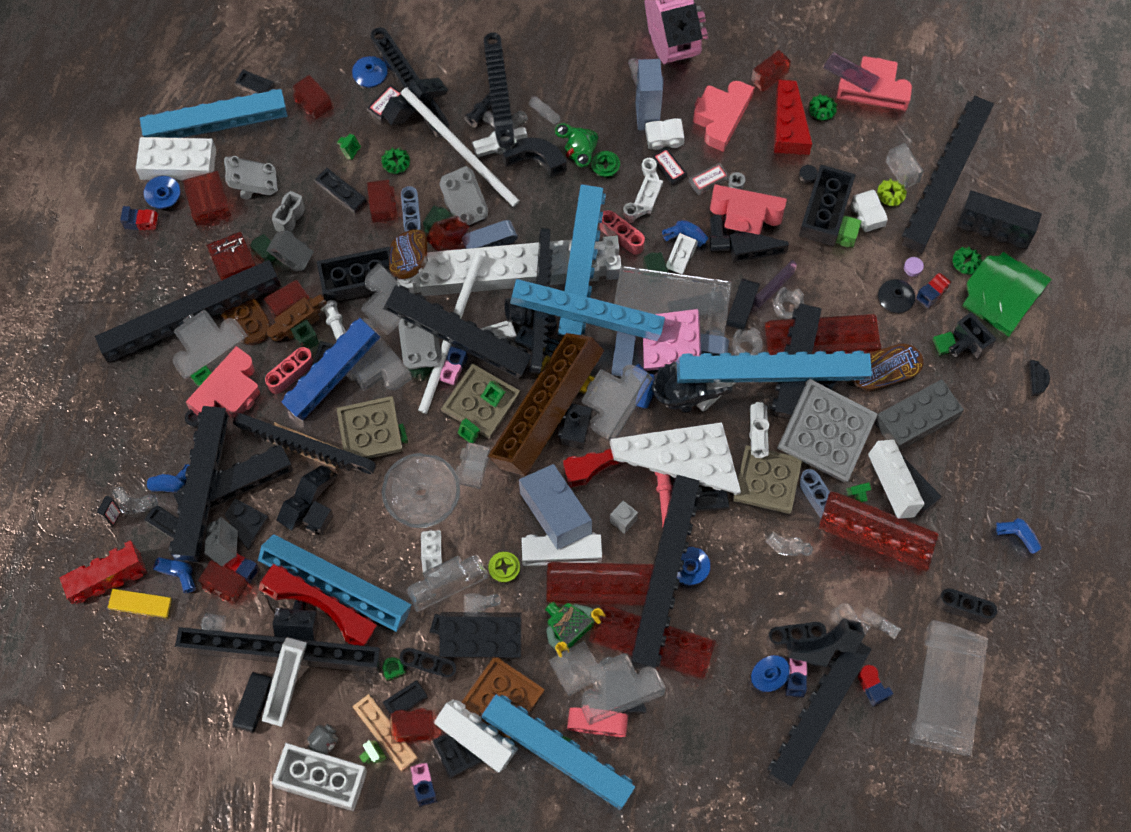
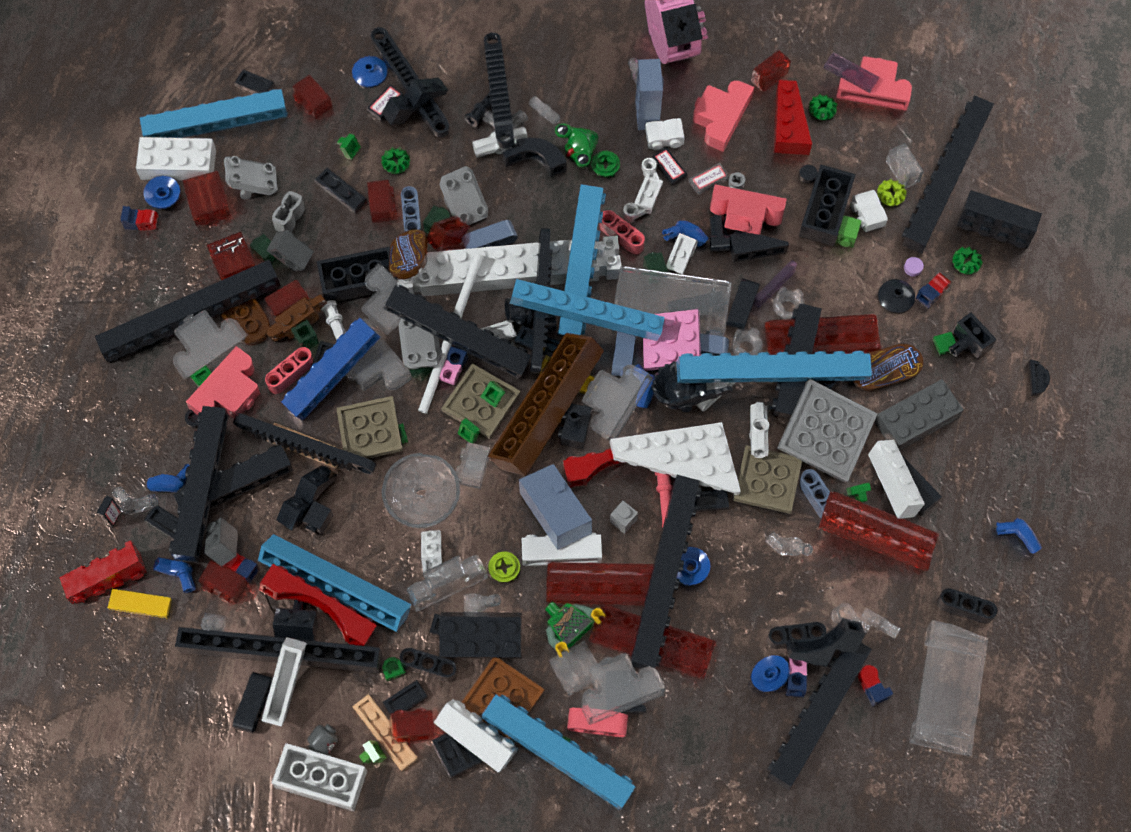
(246, 520): black wing -> none
(423, 785): leg -> none
(459, 146): white piece -> none
(1004, 291): green slope -> none

